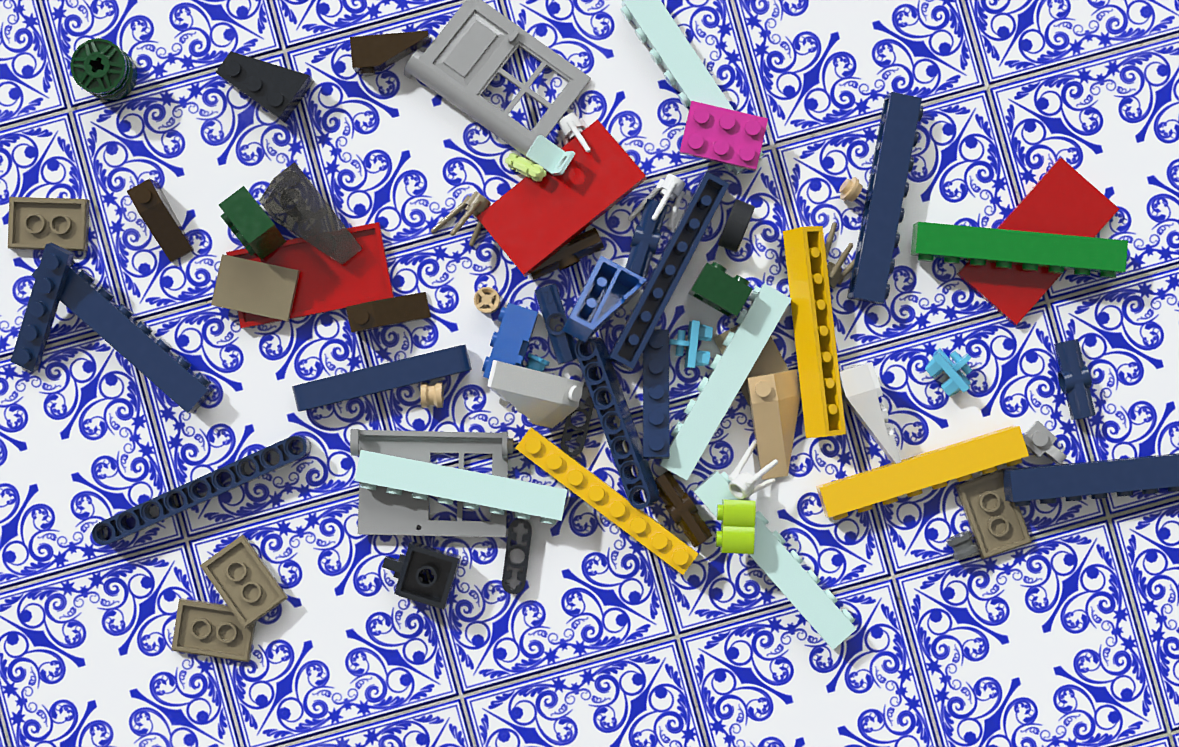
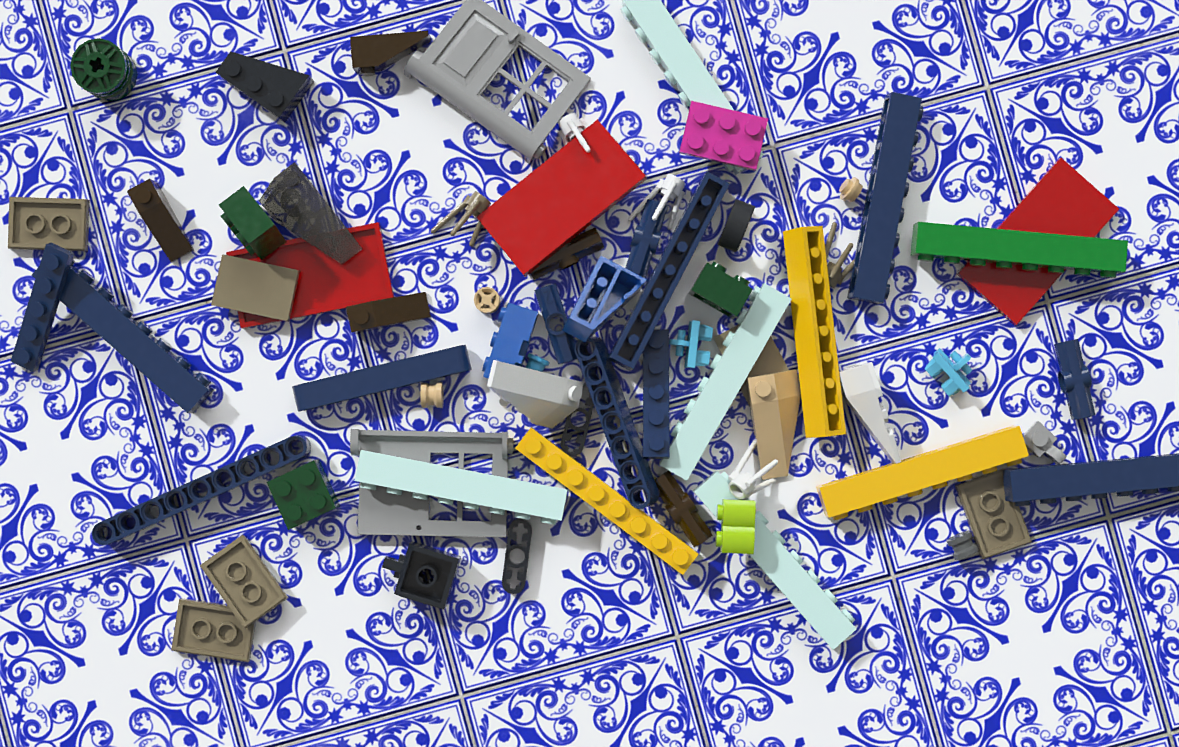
(303, 494): none -> dark green brick
(525, 167): yellowish green axle -> none
(549, 156): light aqua bracket -> none

